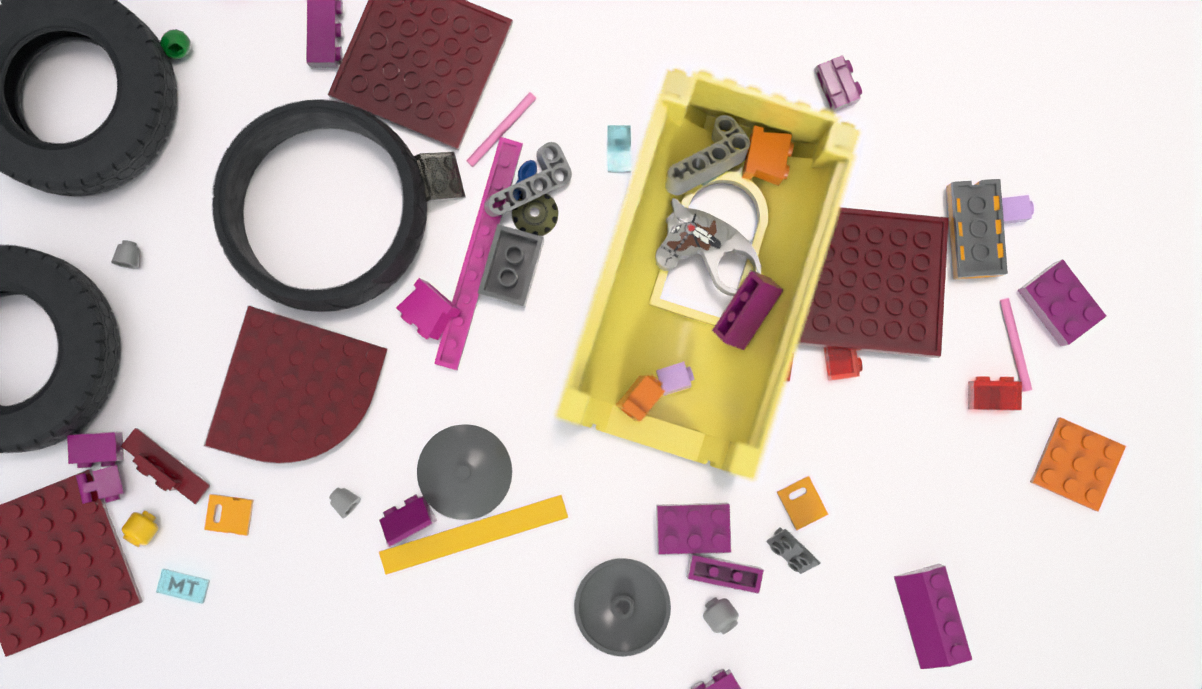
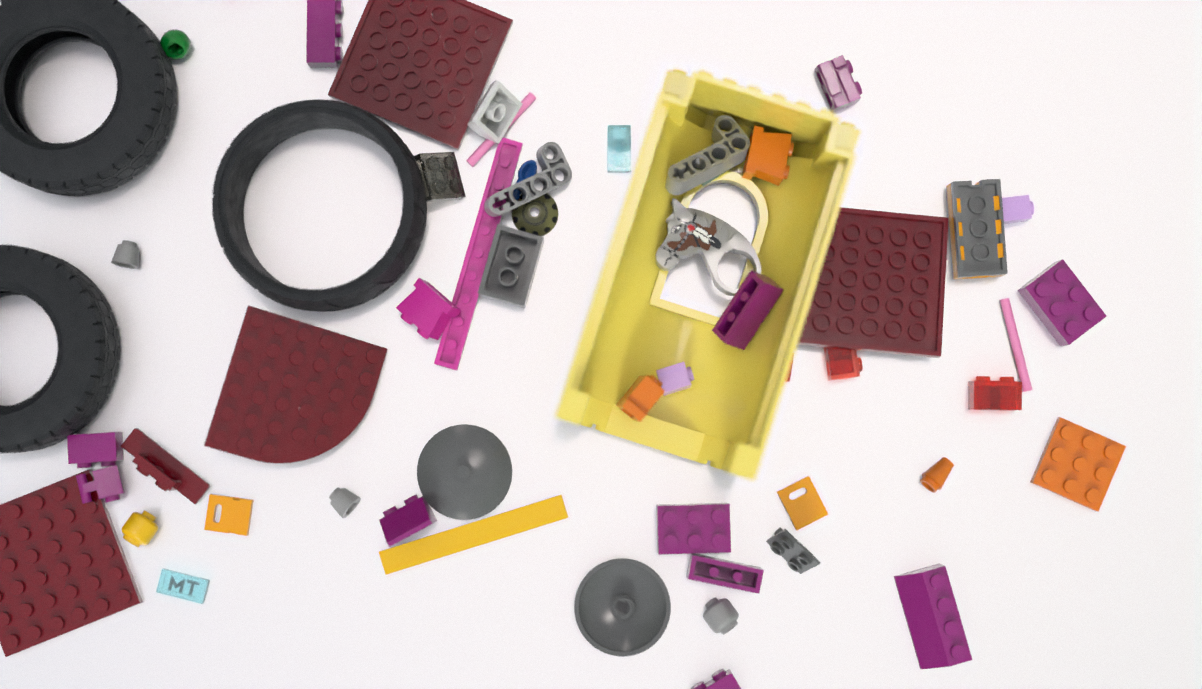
(495, 112): none -> white slope
(936, 475): none -> orange cone

